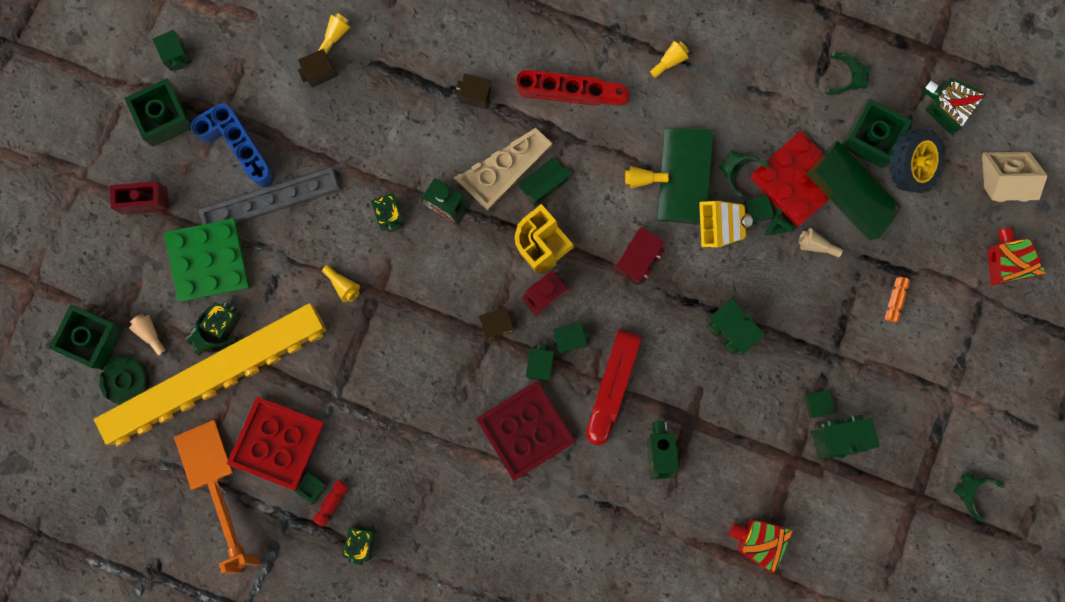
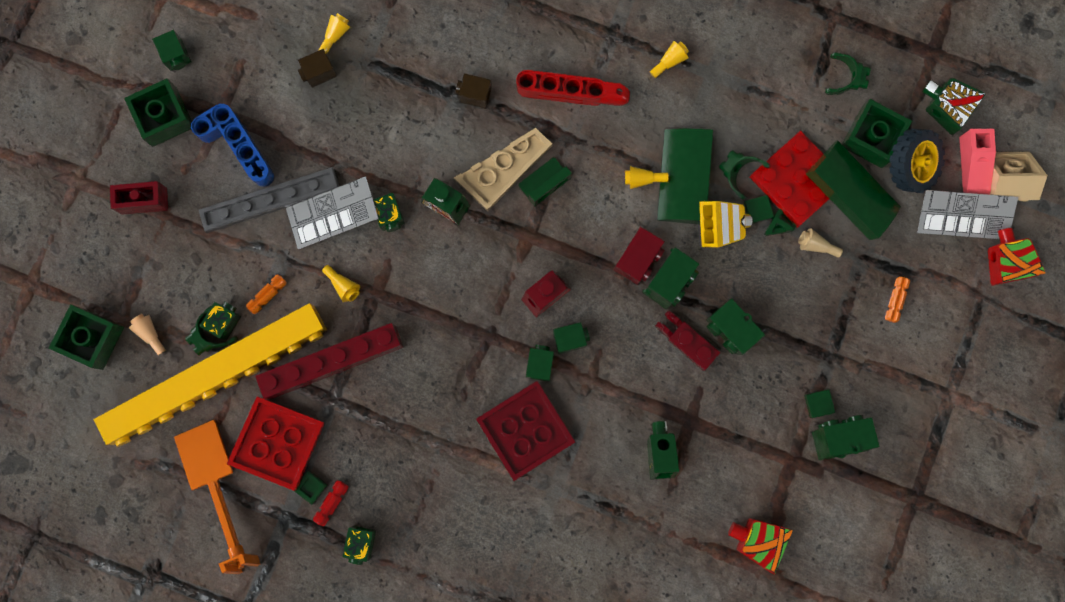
(123, 380): dark green tile -> none
(206, 260): green plate -> none
(266, 294): none -> orange axle
(329, 361): none -> dark red brick
(332, 213): none -> light grey sticker
(497, 323): dark brown brick -> none
(541, 240): yellow brick -> none
(612, 386): red piece -> none
(675, 273): none -> dark green brick
(689, 342): none -> dark red hinge
(966, 214): none -> light grey sticker
(968, 488): dark green helmet -> none
(977, 160): none -> coral slope

